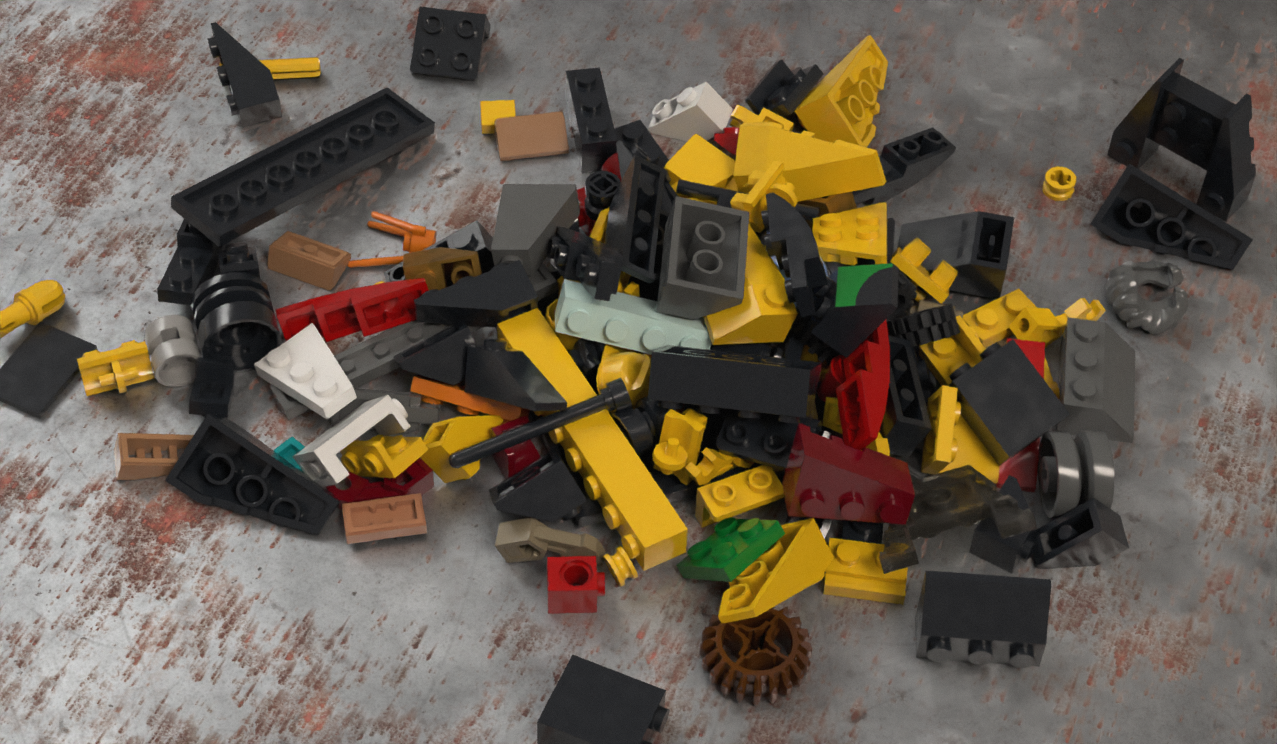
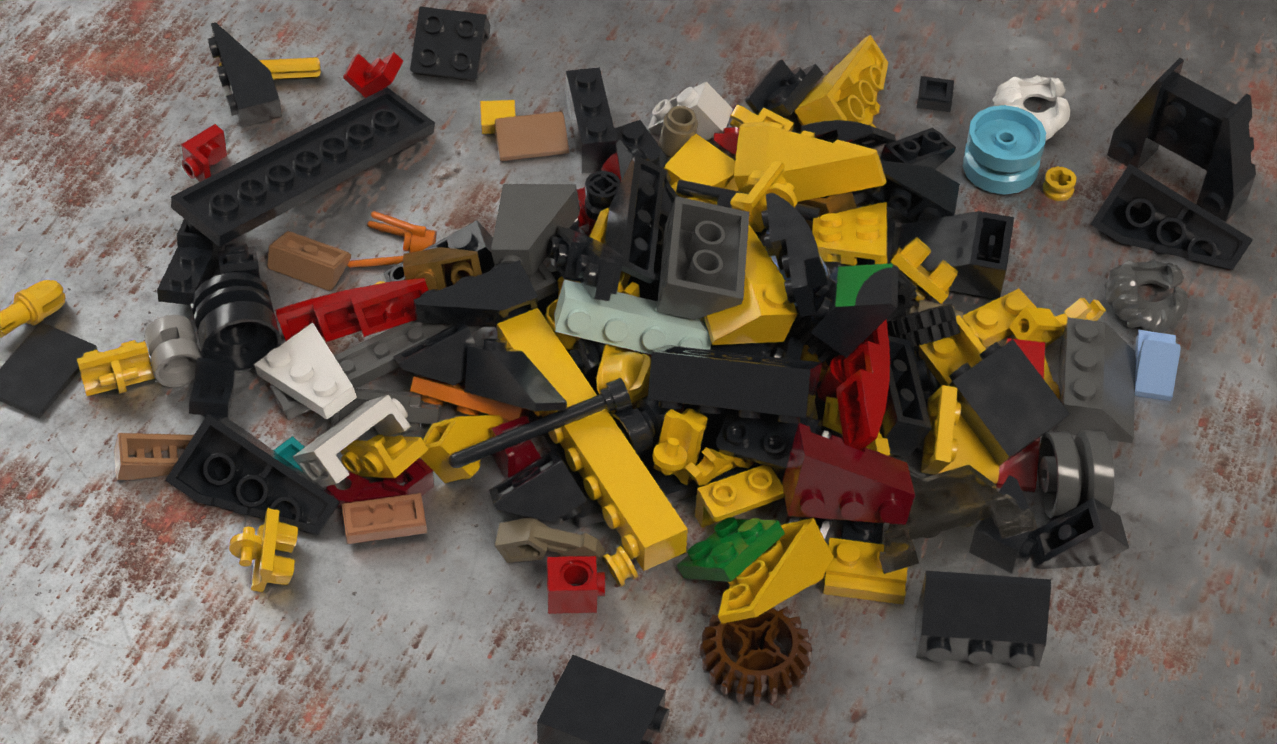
(202, 152): none -> red bracket
(262, 547): none -> yellow hips
(372, 77): none -> red bracket
(677, 129): none -> dark tan brick
(850, 132): none -> black slope
(916, 191): none -> black slope
(935, 94): none -> black tile
(1004, 149): none -> medium azure wheel
(1018, 90): none -> white piece
(1156, 365): none -> light blue slope

